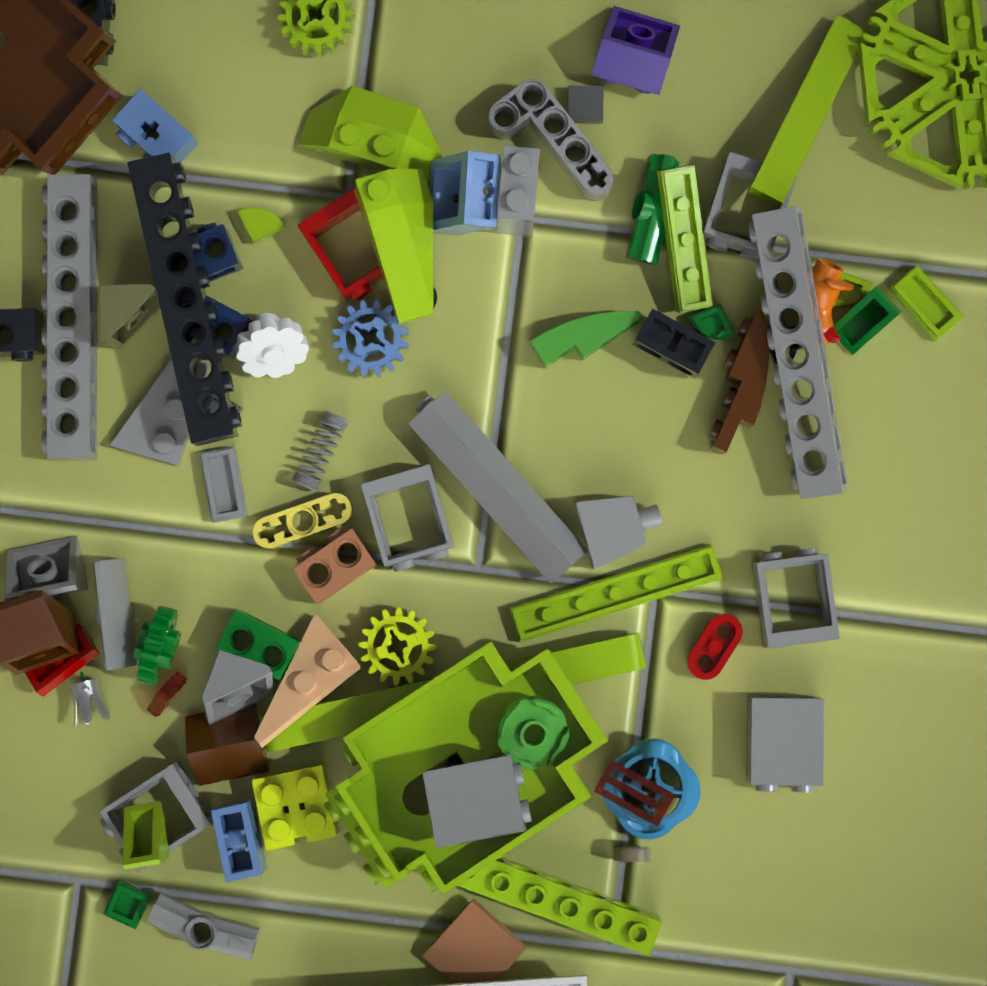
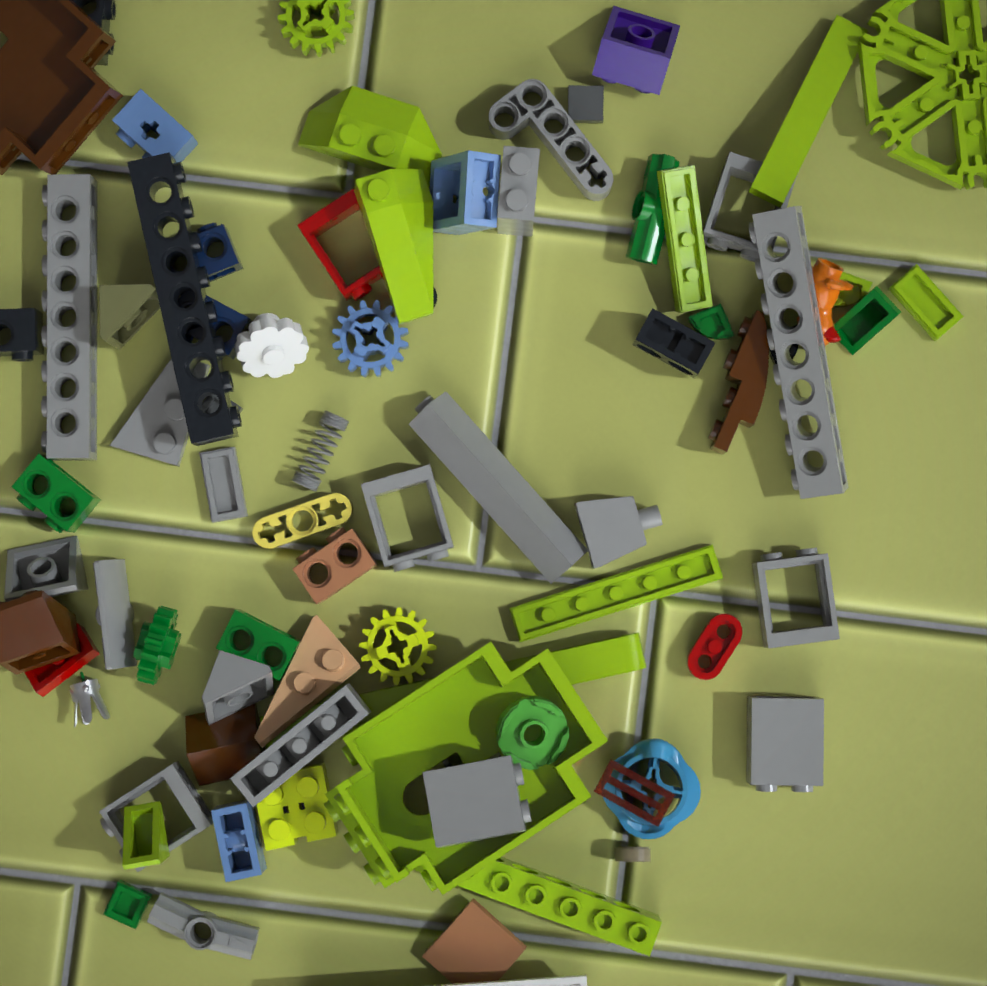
(60, 487): none -> green brick
(166, 693): clear red tile -> none
(260, 223): lime tile -> none
(300, 745): none -> light grey brick
(583, 335): bright green slope -> none

